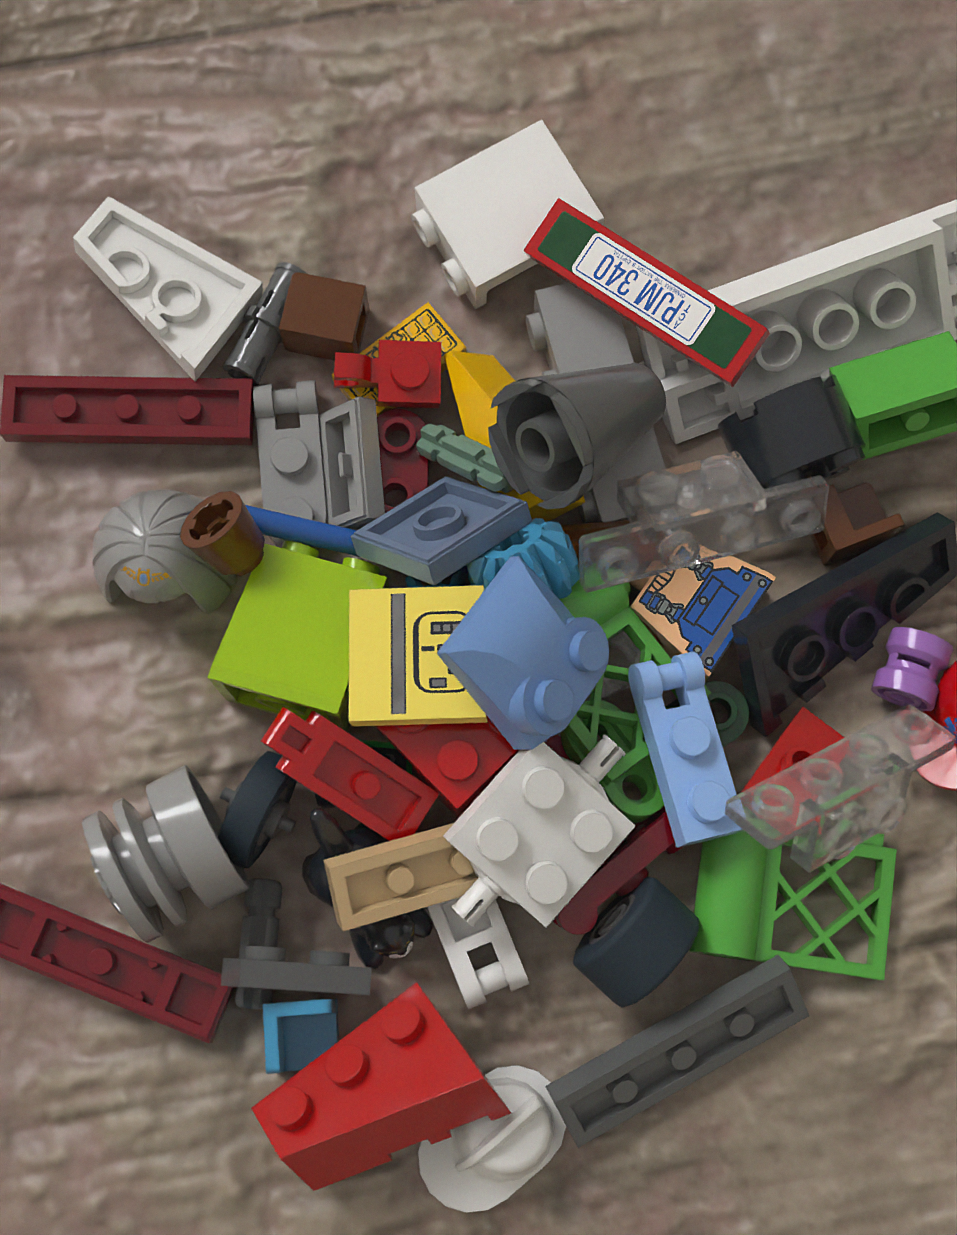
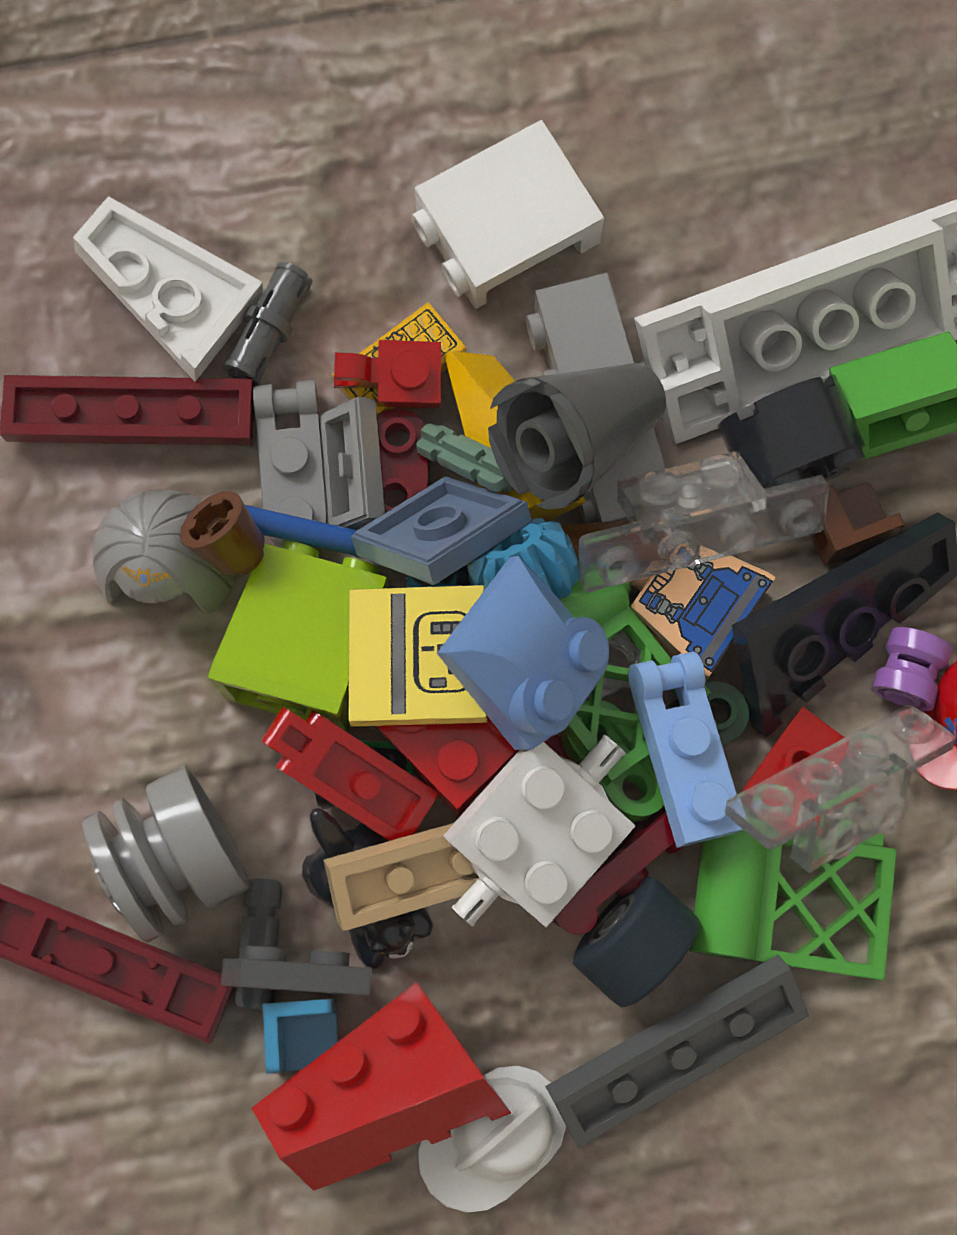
(256, 811): black wheel -> none
(323, 316): reddish brown panel -> none
(460, 937): white plate -> none
(646, 292): tile -> none

